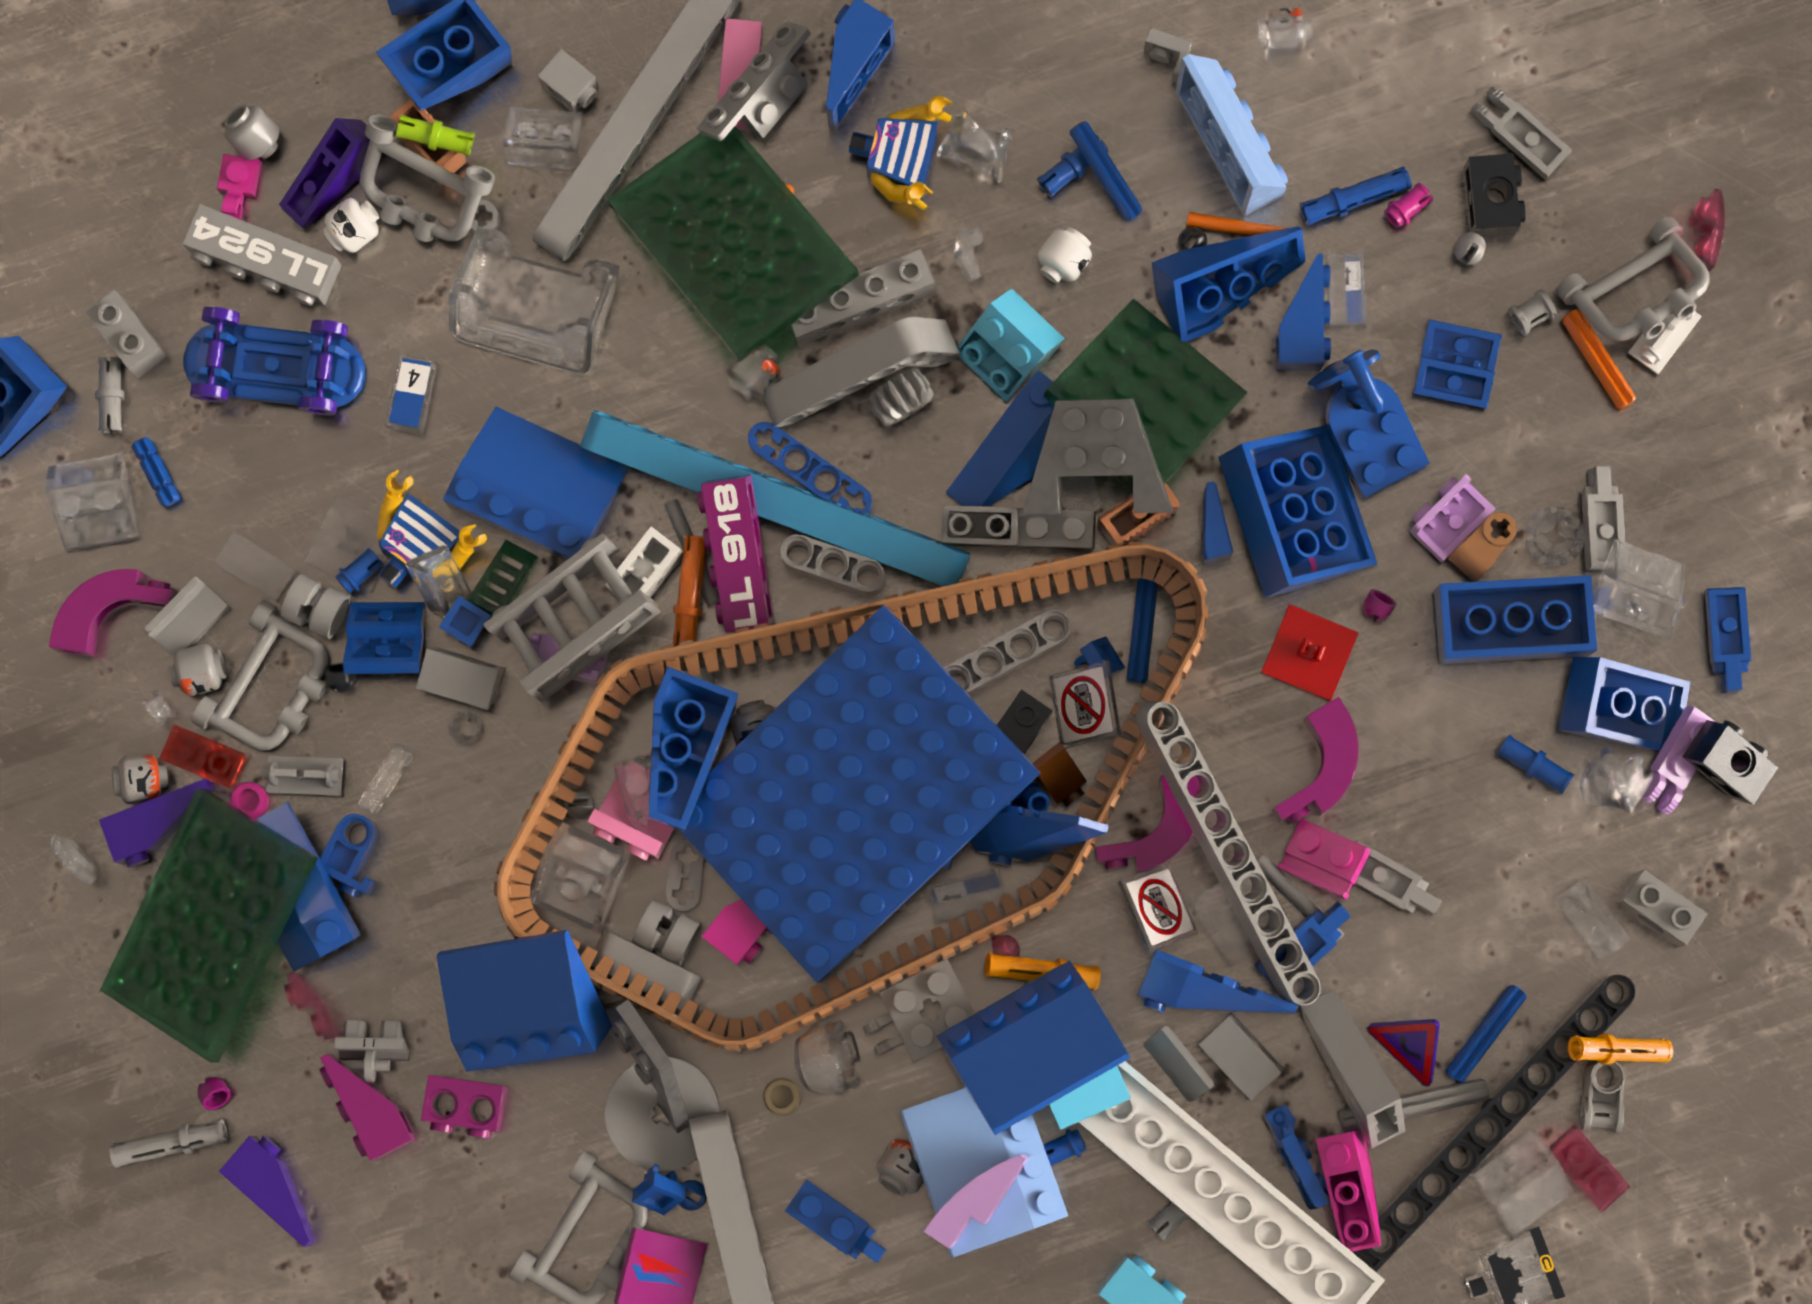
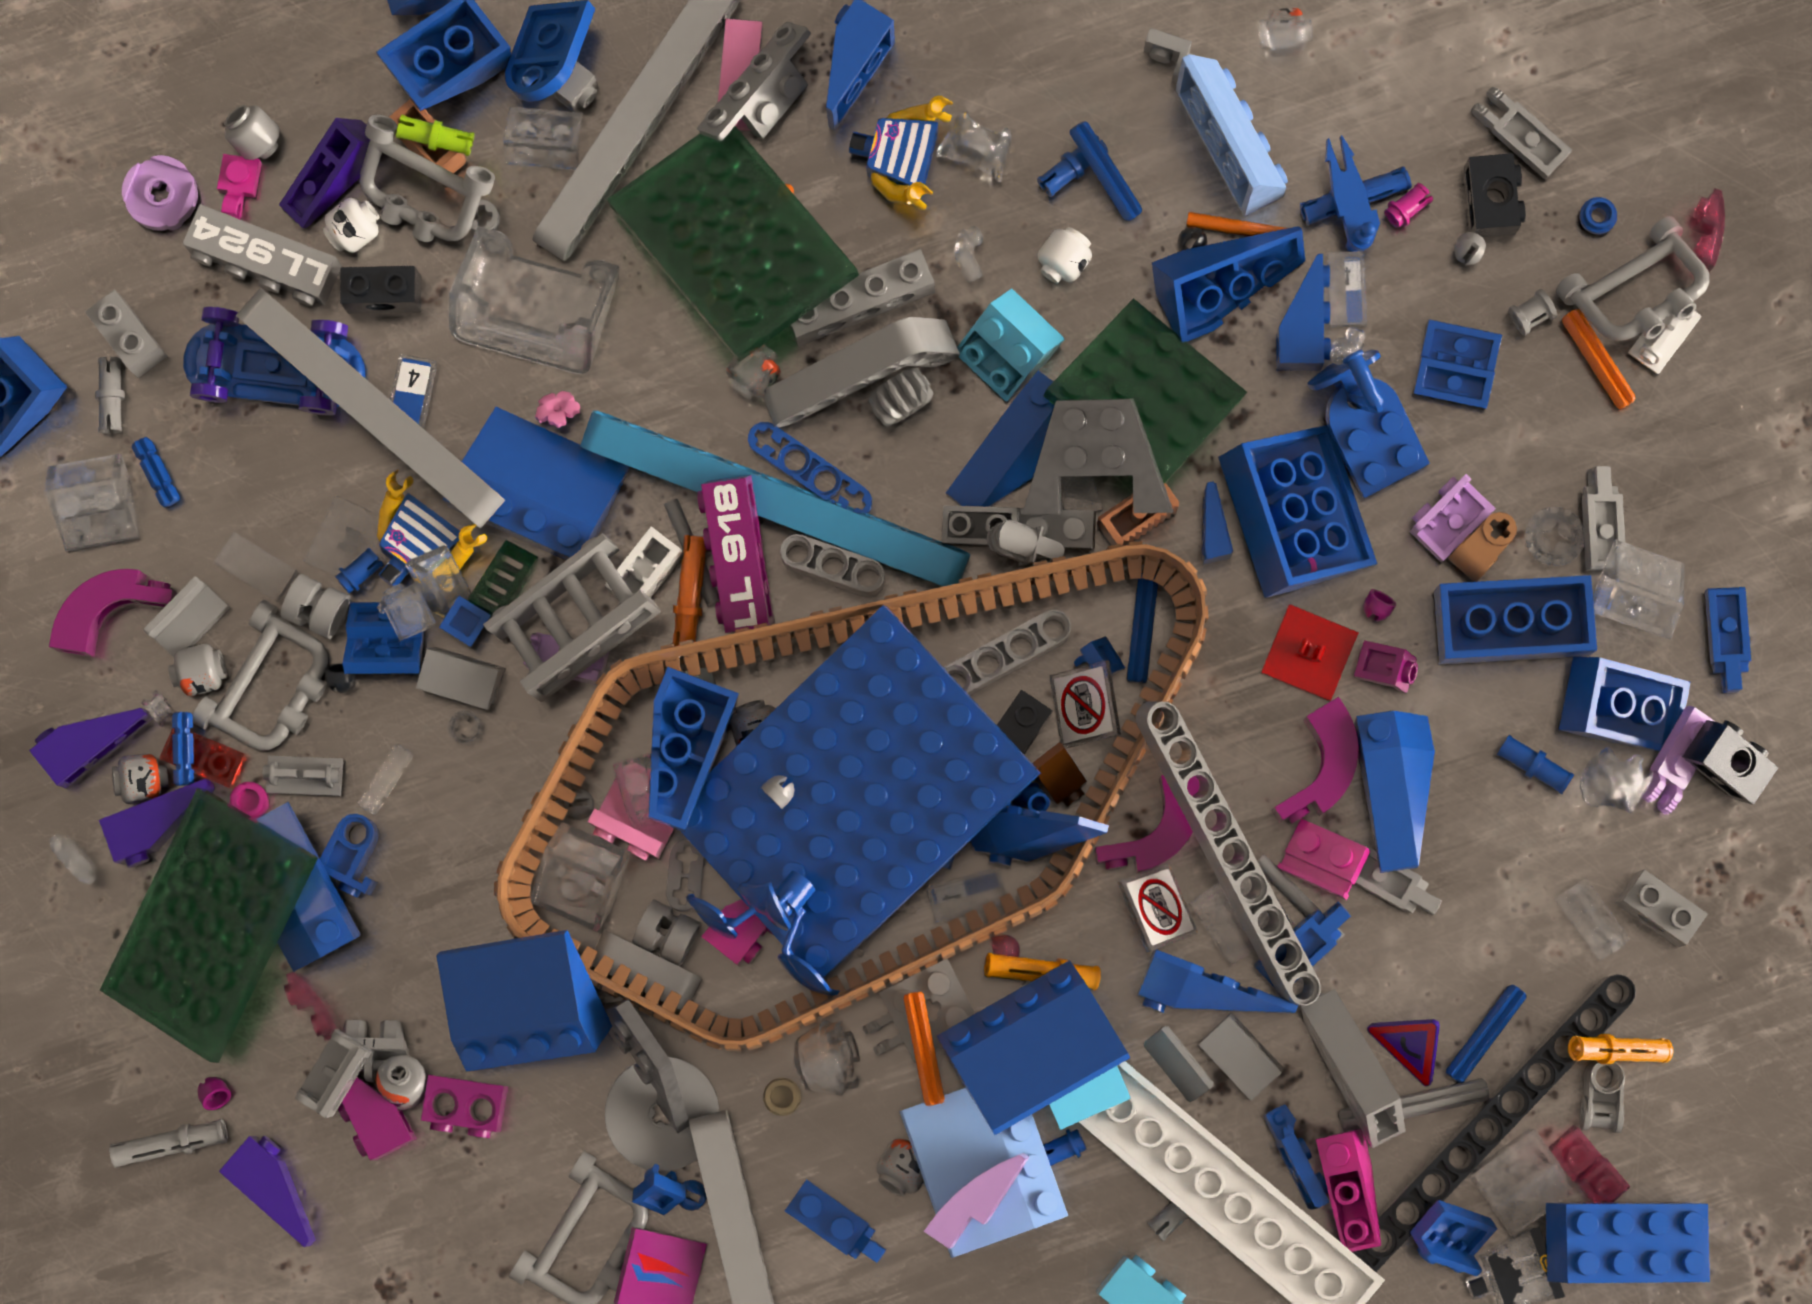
(79, 746): none -> dark purple slope
(151, 174): none -> lavender plate
(183, 748): none -> blue axle
(333, 1074): none -> light grey hinge
(370, 408): none -> light grey beam
(380, 289): none -> black brick
(402, 1081): none -> light grey head
(406, 610): none -> clear bracket
(547, 48): none -> blue tile
(557, 408): none -> bright pink plant
(776, 792): none -> light grey hinge
(777, 906): none -> blue plant
(924, 1048): none -> orange axle
(1023, 543): none -> light grey arm
(1345, 346): none -> clear arm
(1351, 199): none -> blue piece
(1386, 666): none -> magenta bracket
(1396, 777): none -> blue wedge
(1452, 1237): none -> blue bracket
(1605, 207): none -> blue plate
(1627, 1242): none -> blue brick

